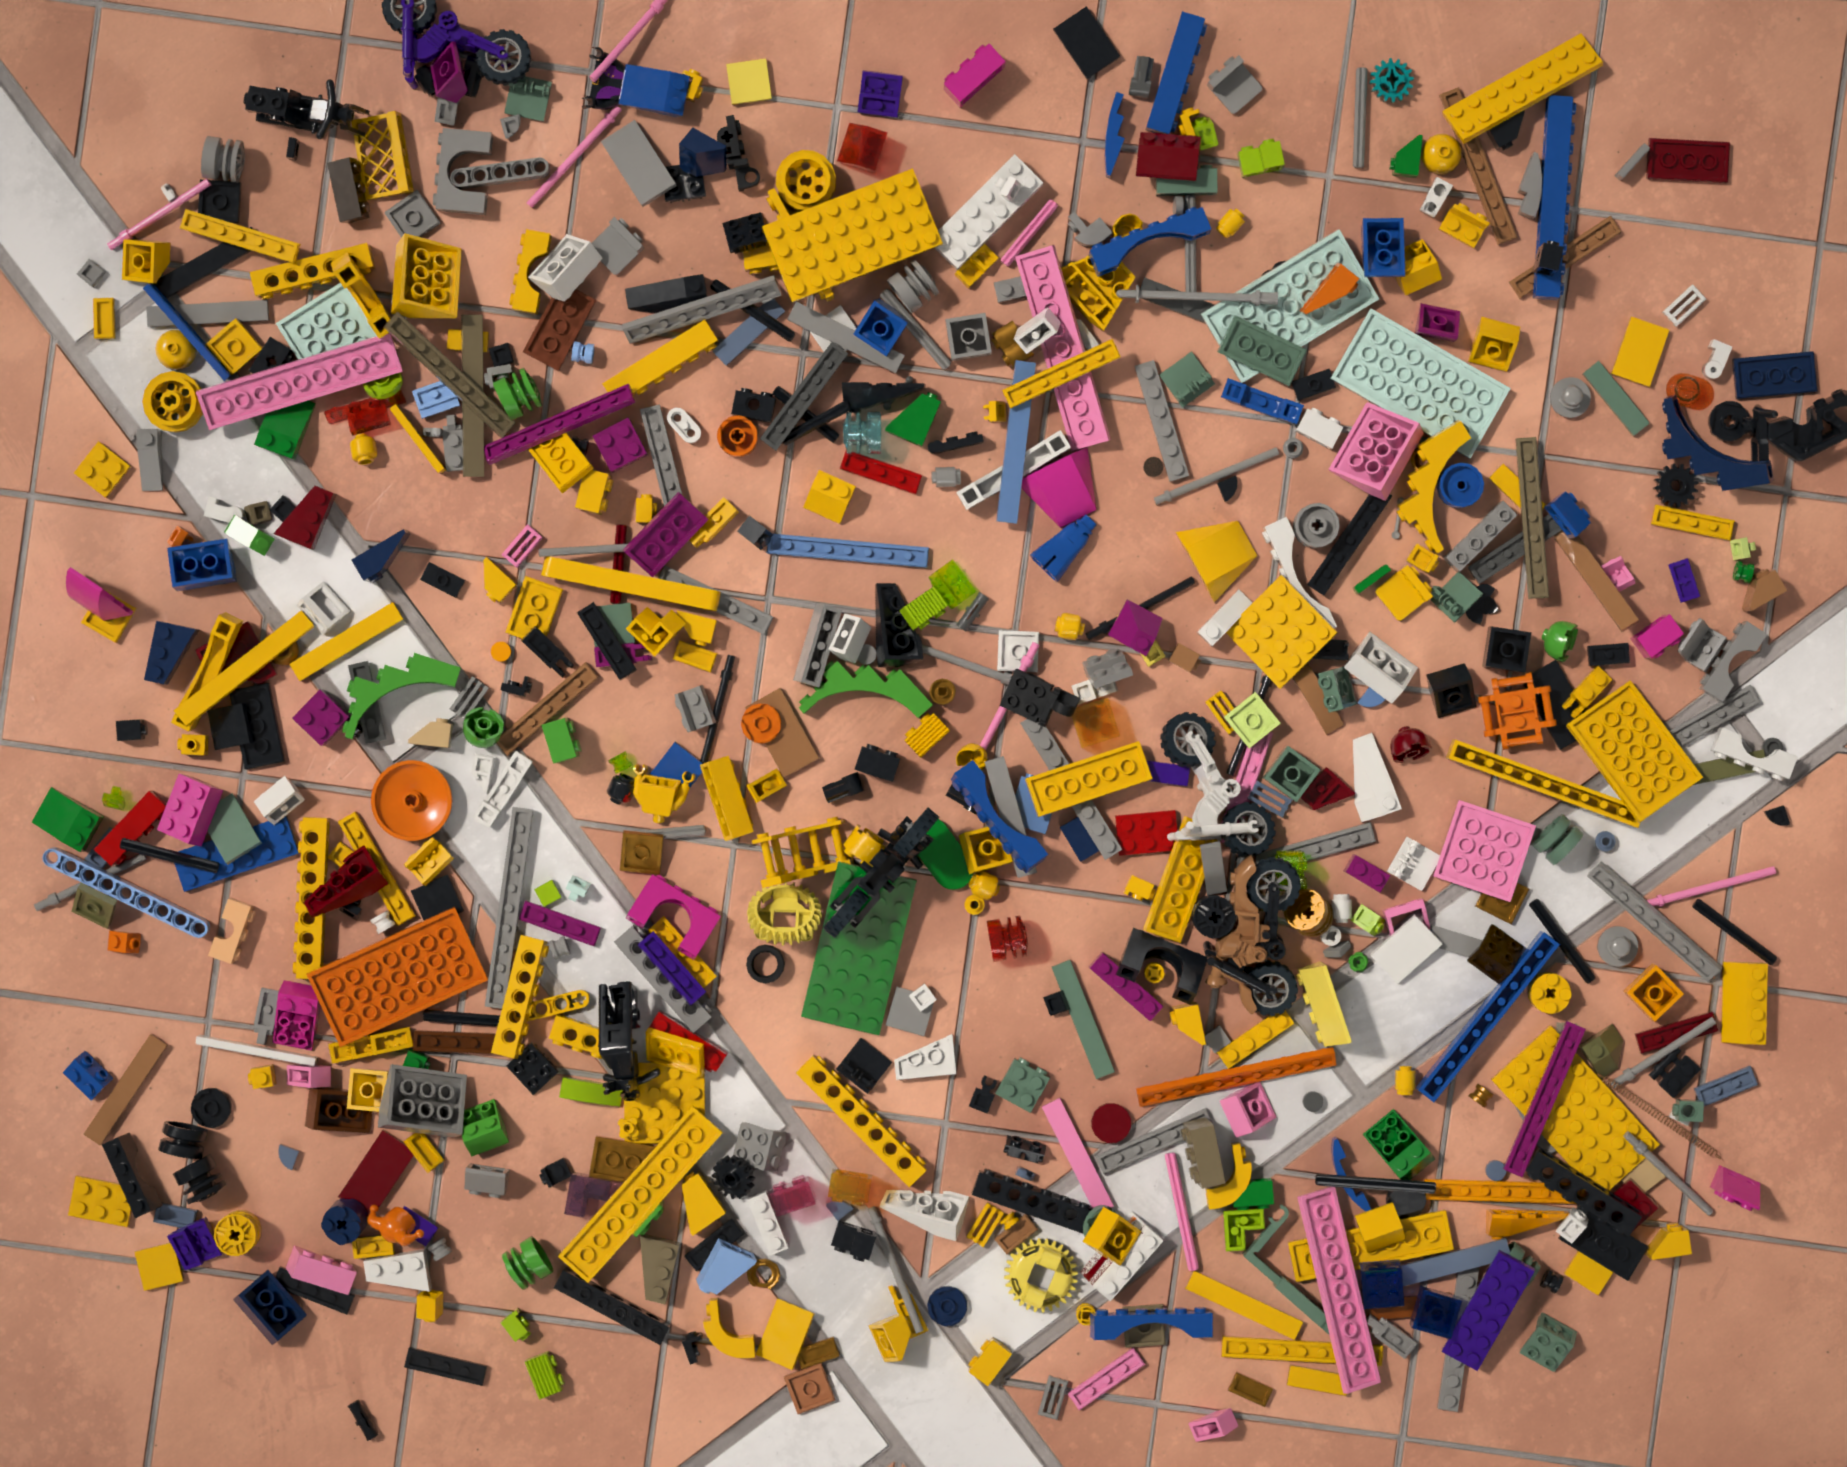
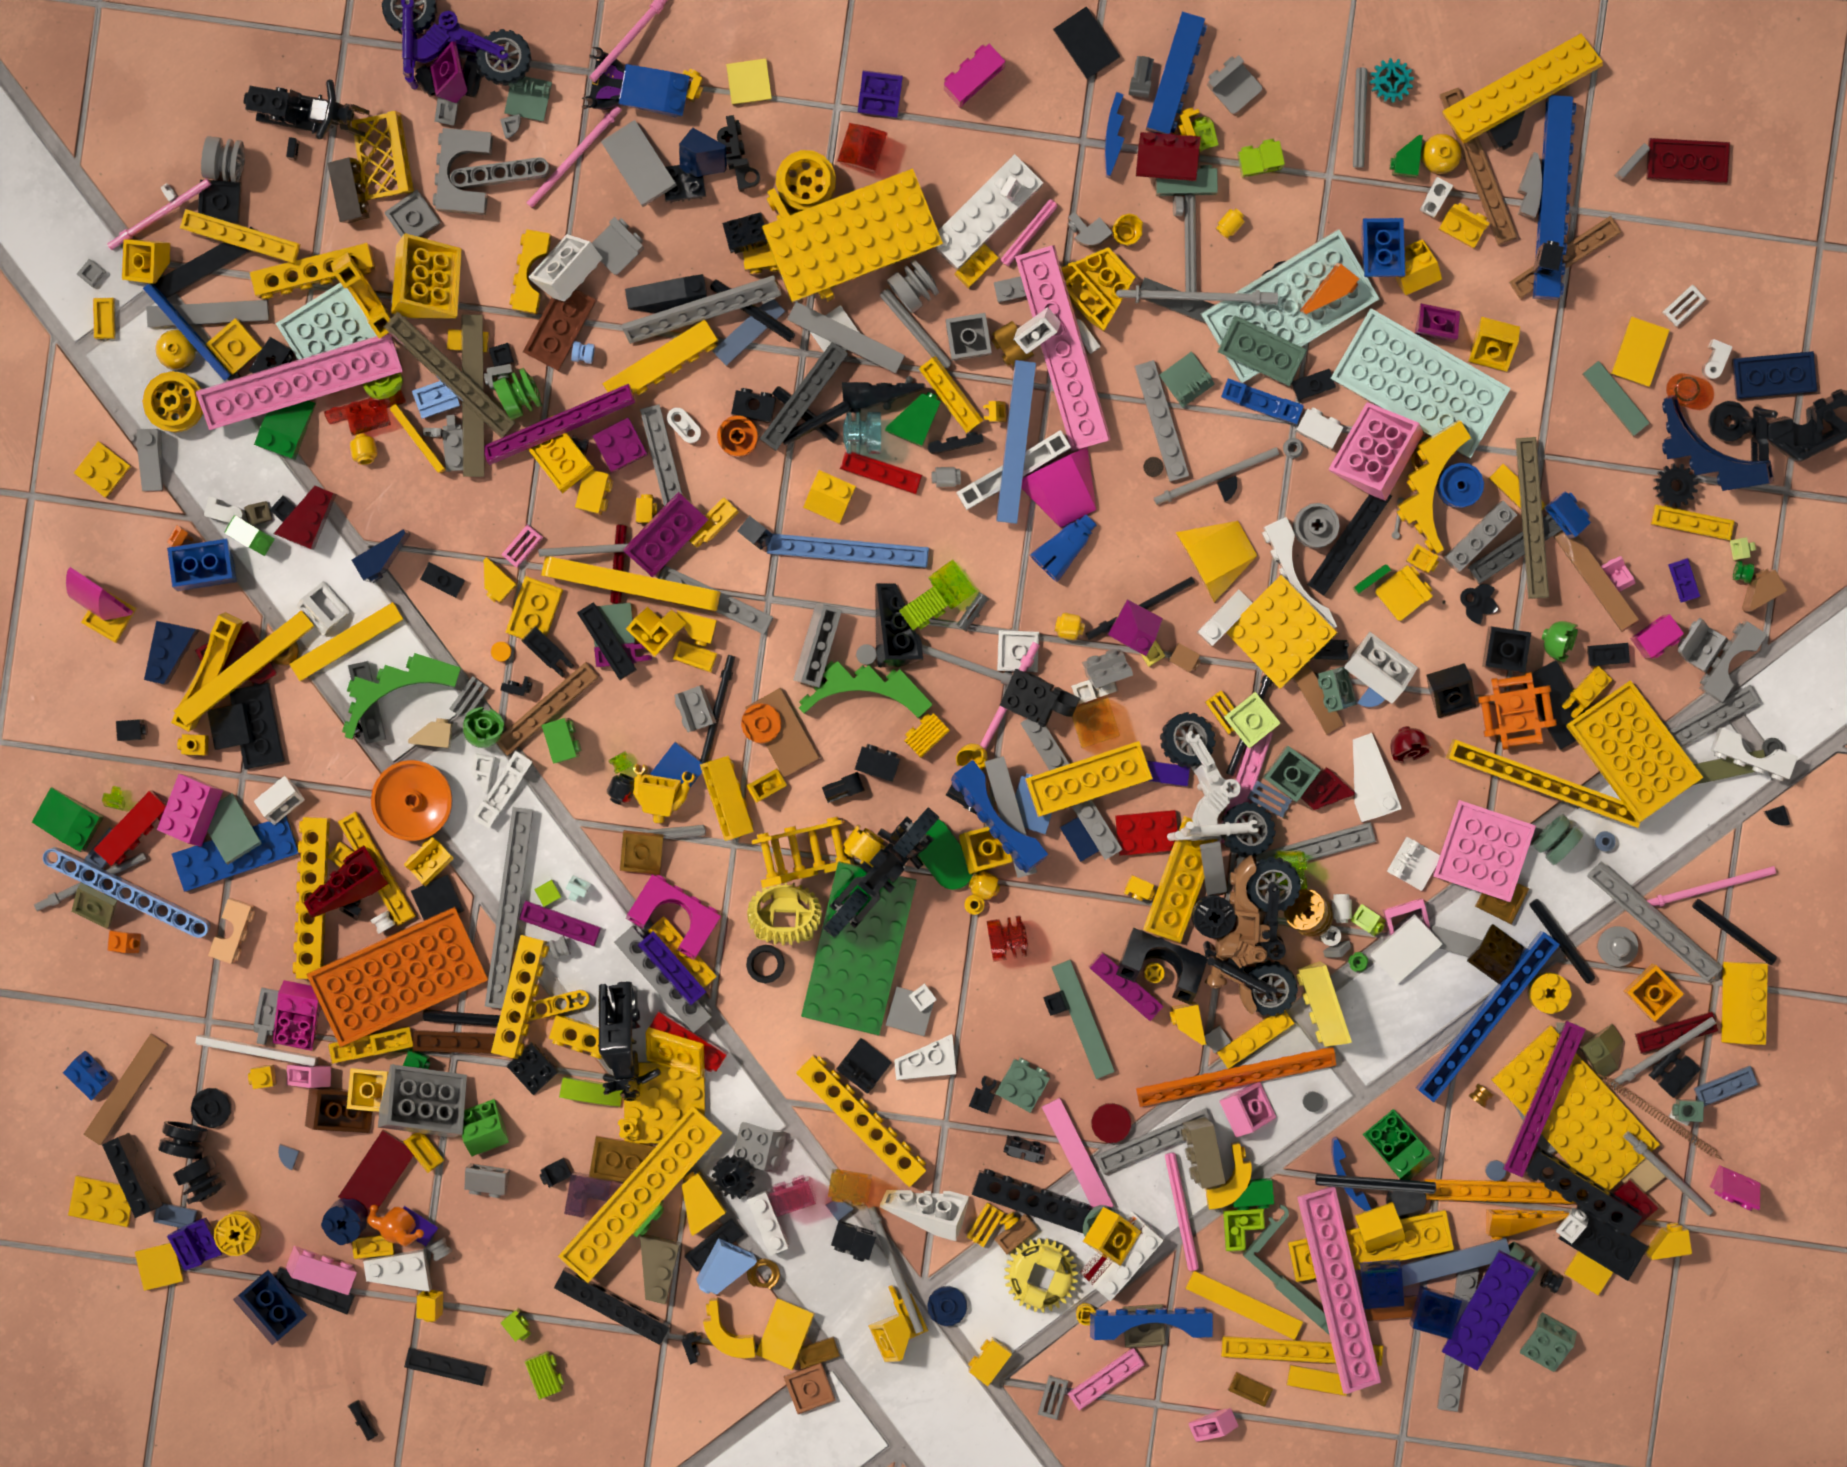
(169, 855): black axle -> none
(321, 717): magenta brick -> none
(524, 1265): bright green wheel -> none
(849, 638): white brick -> none
(881, 326): blue slope -> none
(942, 691): pearl gold wheel -> none
(950, 394): none -> yellow plate
(1024, 1173): sand blue tile -> none
(1061, 373): yellow tile -> none
(1187, 226): blue arch -> none
(1366, 873): magenta brick -> none
(1391, 1336): light grey hinge -> none
(1405, 1080): yellow brick -> none
(1455, 596): sand green hinge -> none
(1570, 397): light grey plate -> none

